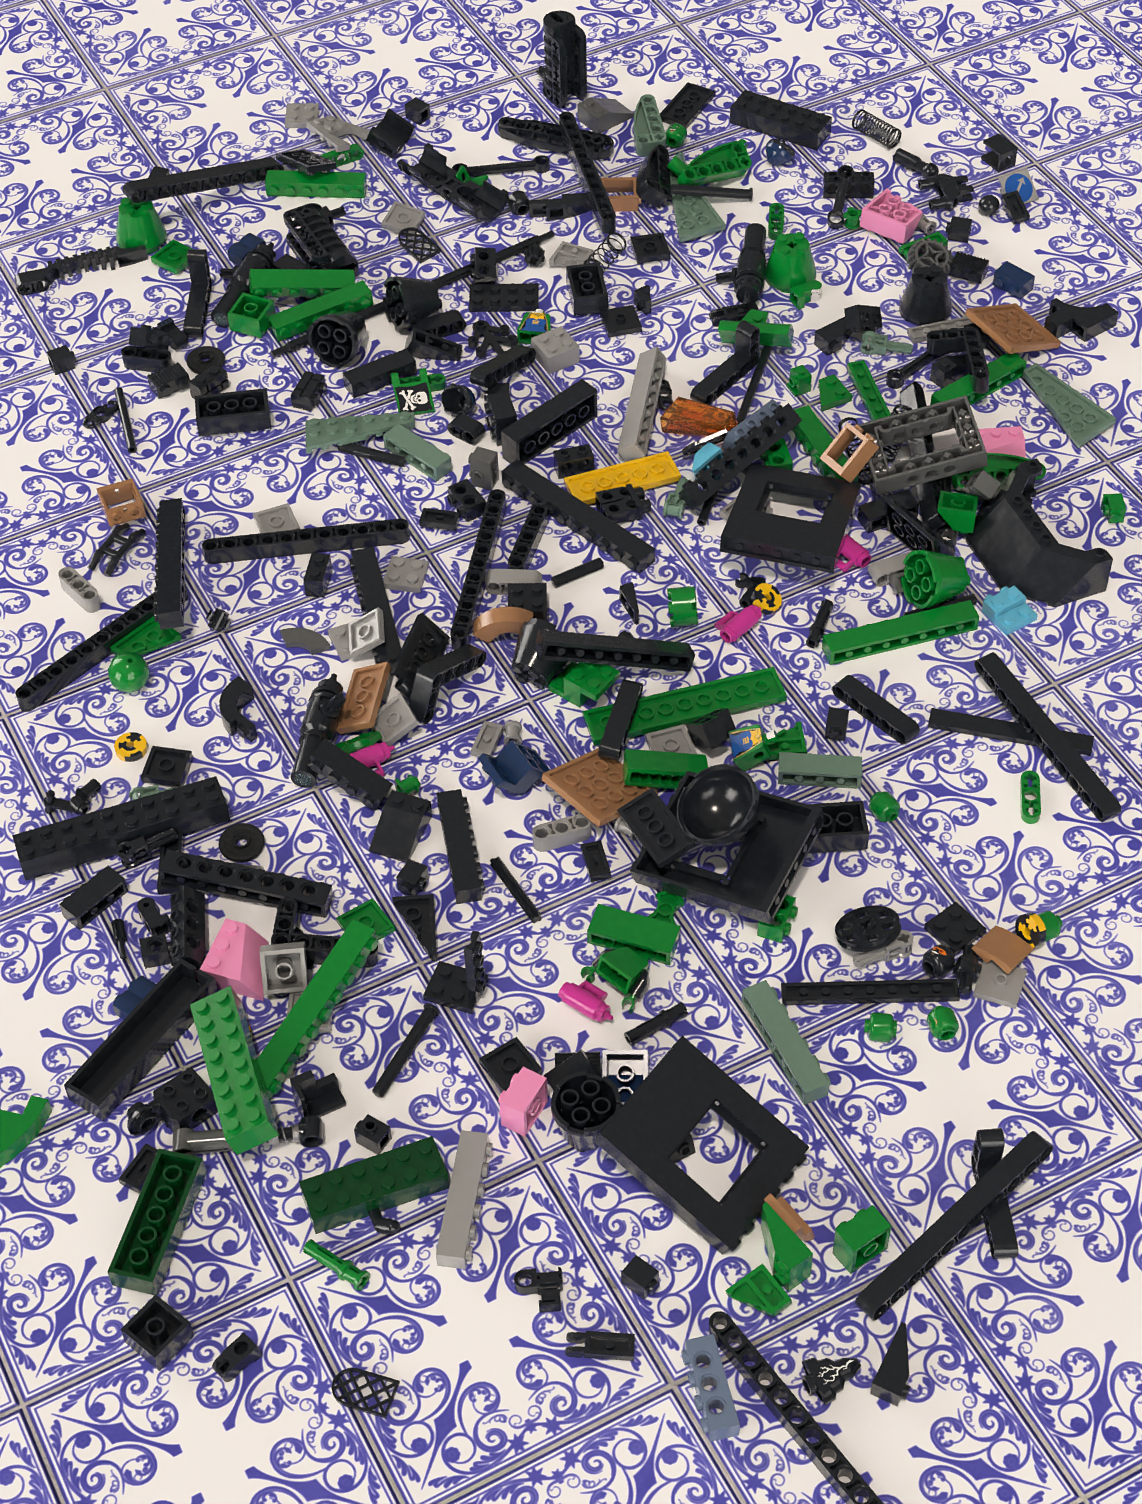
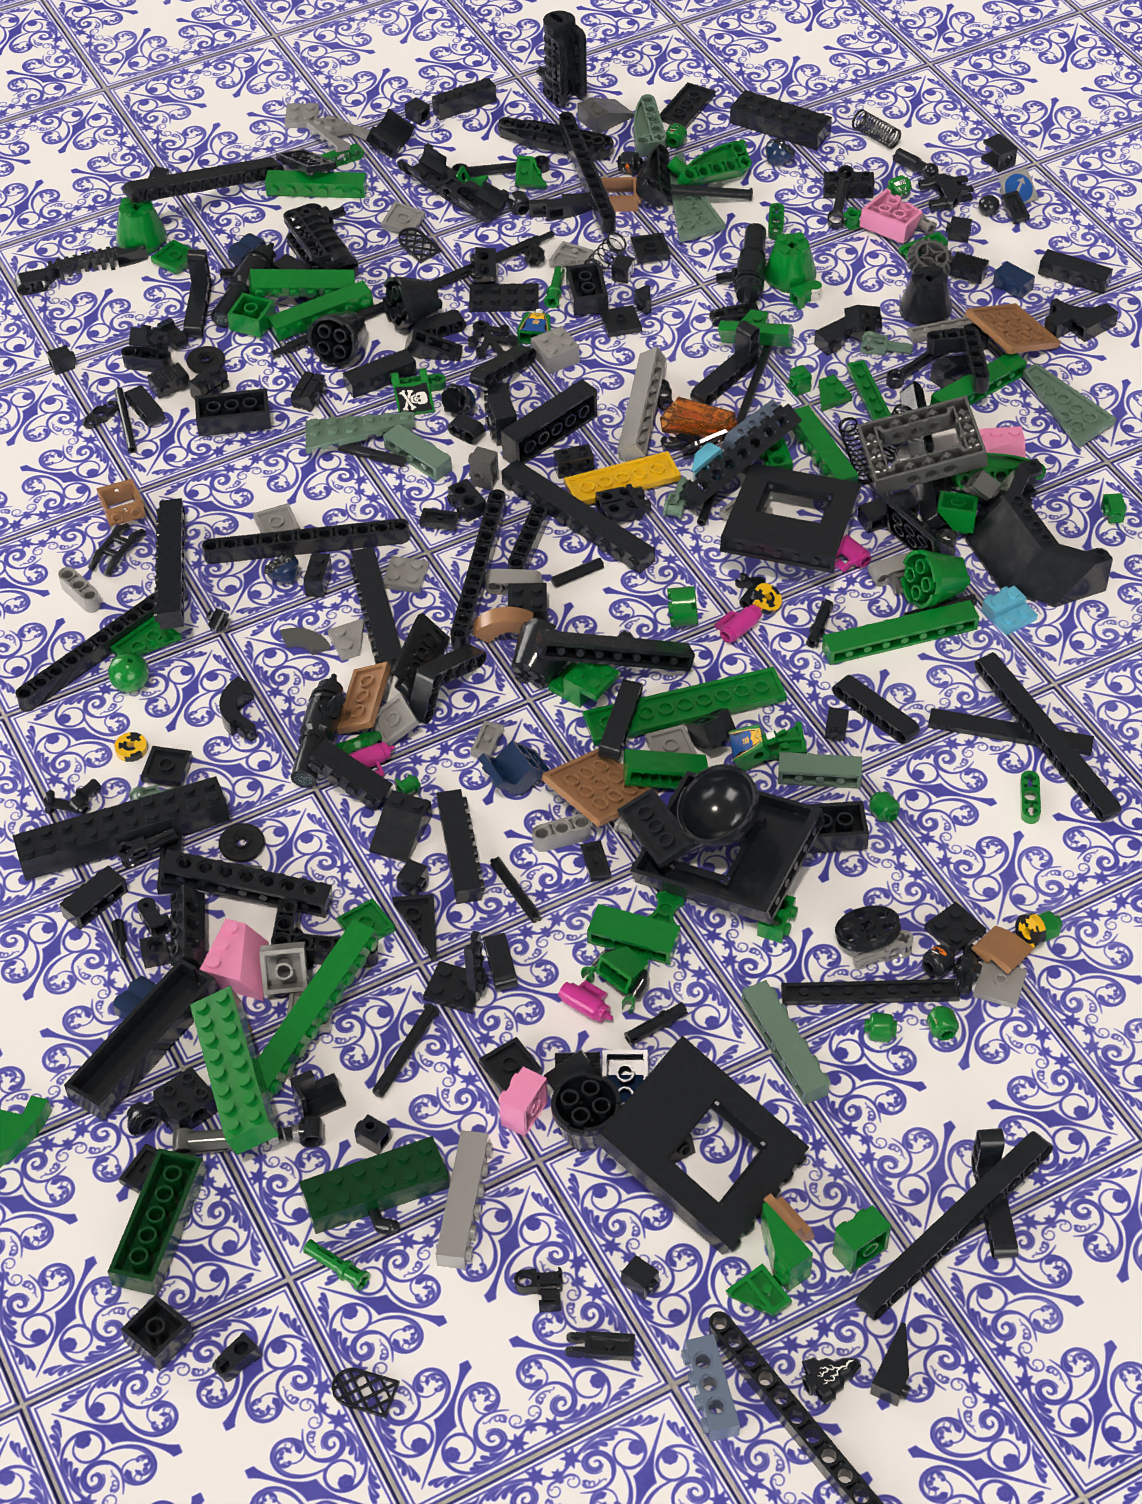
(144, 405): none -> black beam
(283, 569): none -> dark blue hair
(366, 632): light grey plate -> none
(464, 98): none -> black brick
(500, 961): none -> black beam
(512, 731): light grey bush -> none
(528, 173): none -> green wing
(554, 290): none -> green pin
(623, 269): none -> black brick
(628, 599): black slope -> none
(629, 162): none -> black head
(676, 444): none -> black piece
(858, 458): medium nougat window -> none
(900, 186): none -> green head
(1075, 271): none -> black brick

